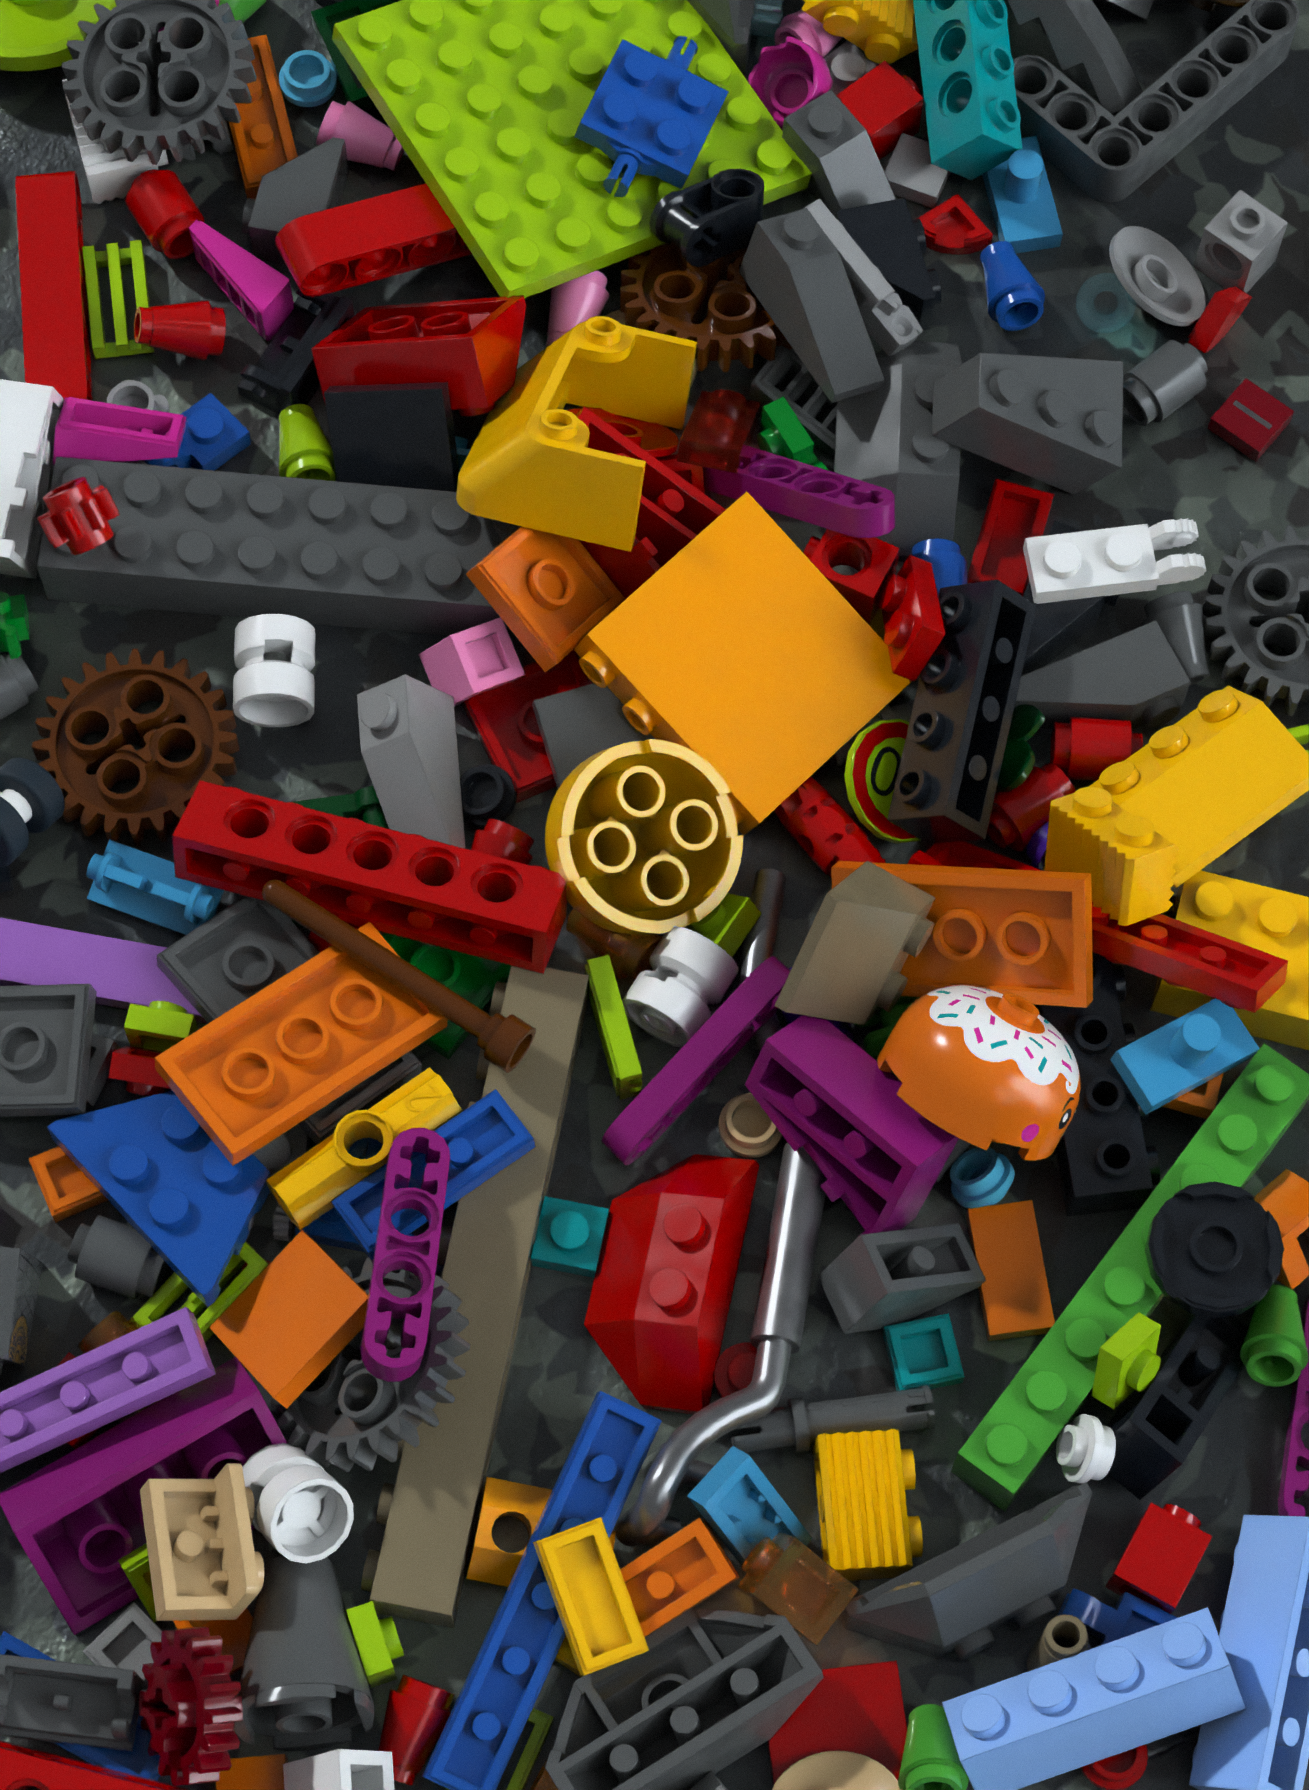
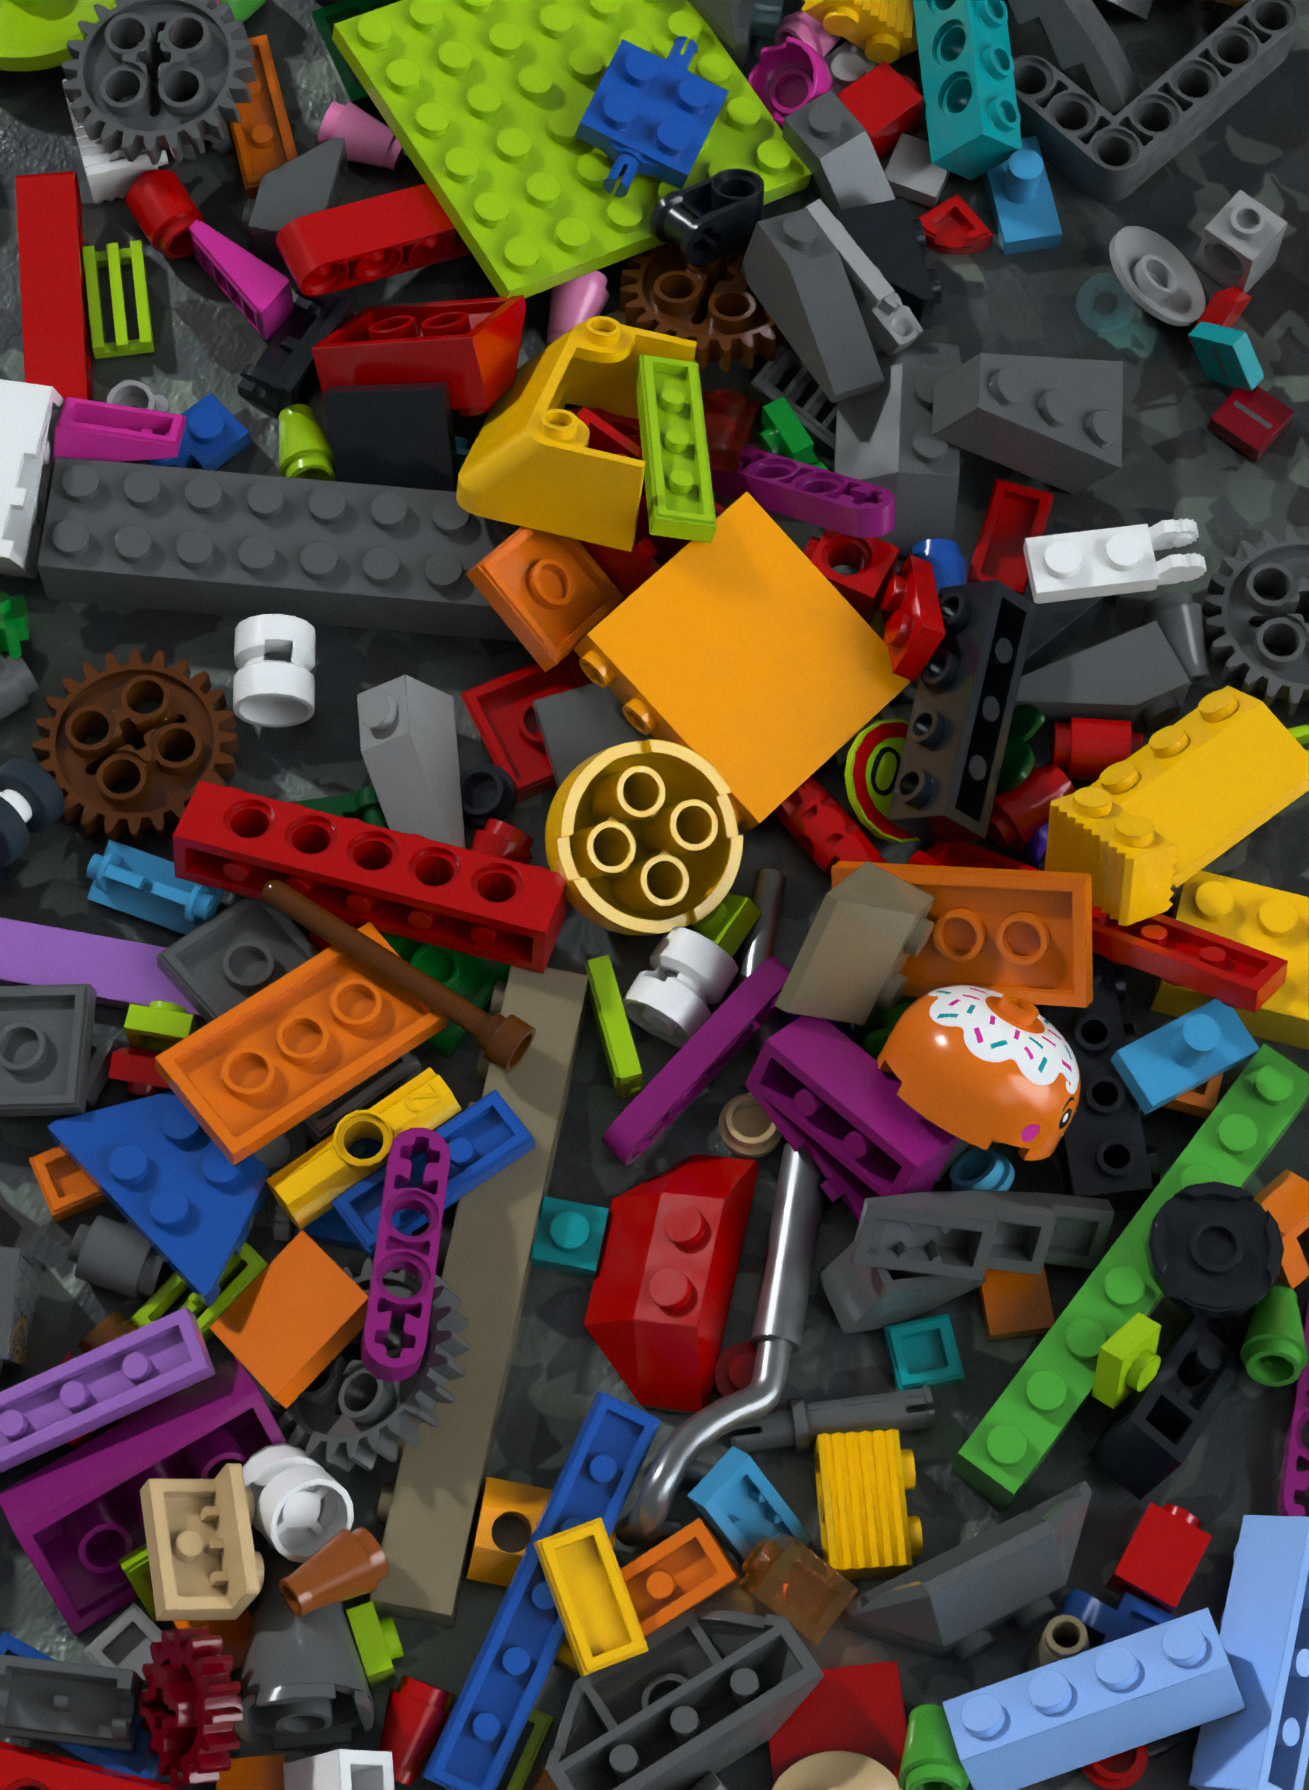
(78, 516): red gear -> none
(182, 328): red cone -> none
(307, 79): medium azure plate -> none
(336, 1572): none -> dark orange cone
(472, 661): bright pink panel -> none
(627, 952): clear orange cone -> none
(674, 449): none -> lime tile
(979, 1230): none -> dark grey slope
(1011, 290): blue cone -> none
(1085, 1449): white plate -> none
(1163, 382): dark grey brick -> none
(1226, 355): none -> teal tile

